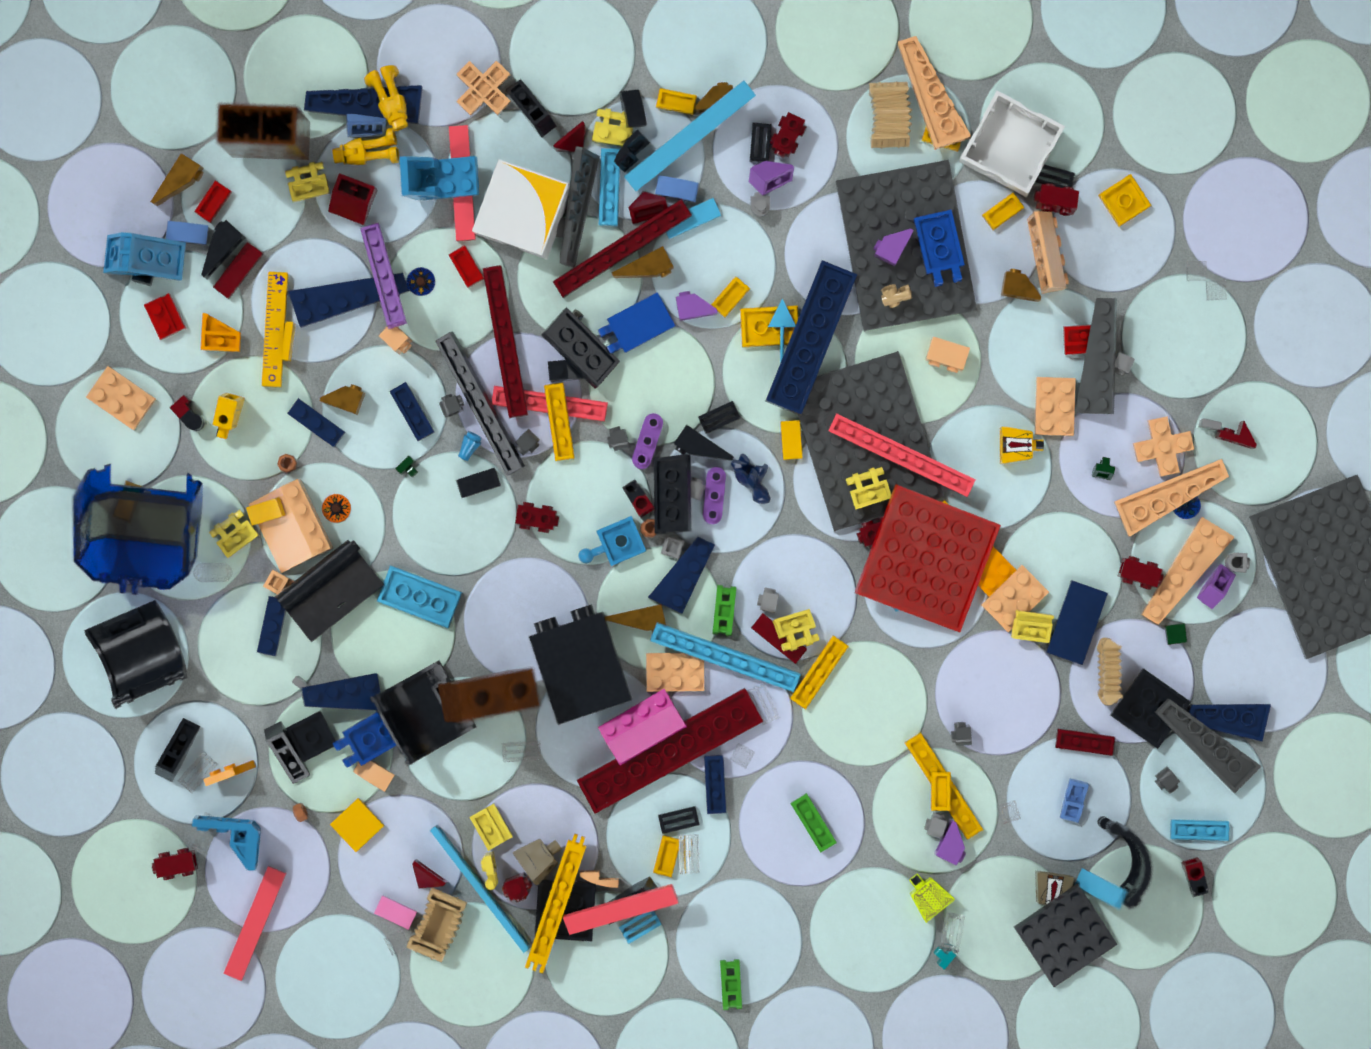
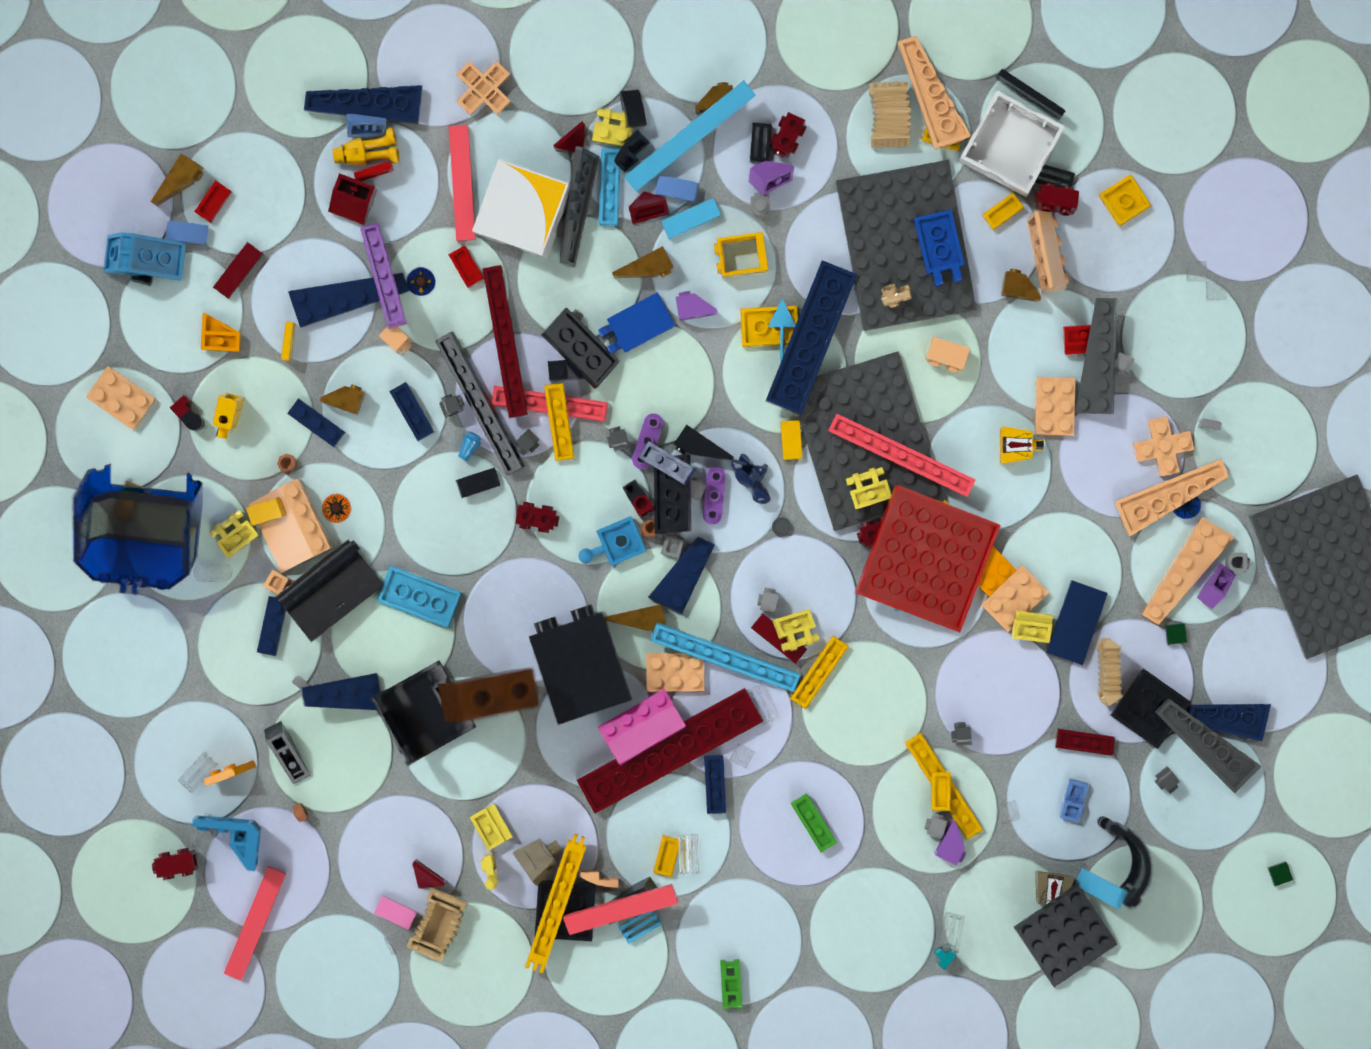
(138, 652): black hinge -> none
(164, 316): red plate -> none
(176, 750): black slope -> none
(223, 243): black slope -> none
(263, 131): reddish brown brick -> none
(274, 329): yellow tile -> none
(308, 187): light yellow plate -> none
(311, 736): black plate -> none
(357, 825): yellow tile -> none
(366, 739): blue tile -> none
(373, 171): none -> red tile
(374, 774): light nougat slope -> none
(391, 107): yellow piece -> none
(406, 466): dark green tile -> none
(438, 179): dark azure bracket -> none
(480, 888): medium azure tile -> none
(517, 887): dark red brick -> none
(523, 743): clear tile -> none
(531, 108): black slope -> none
(622, 248): dark red tile -> none
(667, 463): none -> plate
(672, 813): black tile -> none
(676, 101): yellow tile -> none
(724, 610): bright green plate -> none
(730, 296): yellow tile -> none
(734, 410): black tile -> none
(760, 246): none -> yellow window
(781, 526): none -> dark grey piece
(892, 246): medium lavender slope -> none
(929, 896): neon yellow torso -> none
(1030, 94): none -> black tile
(1103, 469): dark green tile -> none
(1146, 574): dark red brick -> none
(1195, 876): leg -> none
(1199, 830): medium azure tile -> none
(1242, 437): dark red slope -> none
(1280, 873): none -> dark green tile

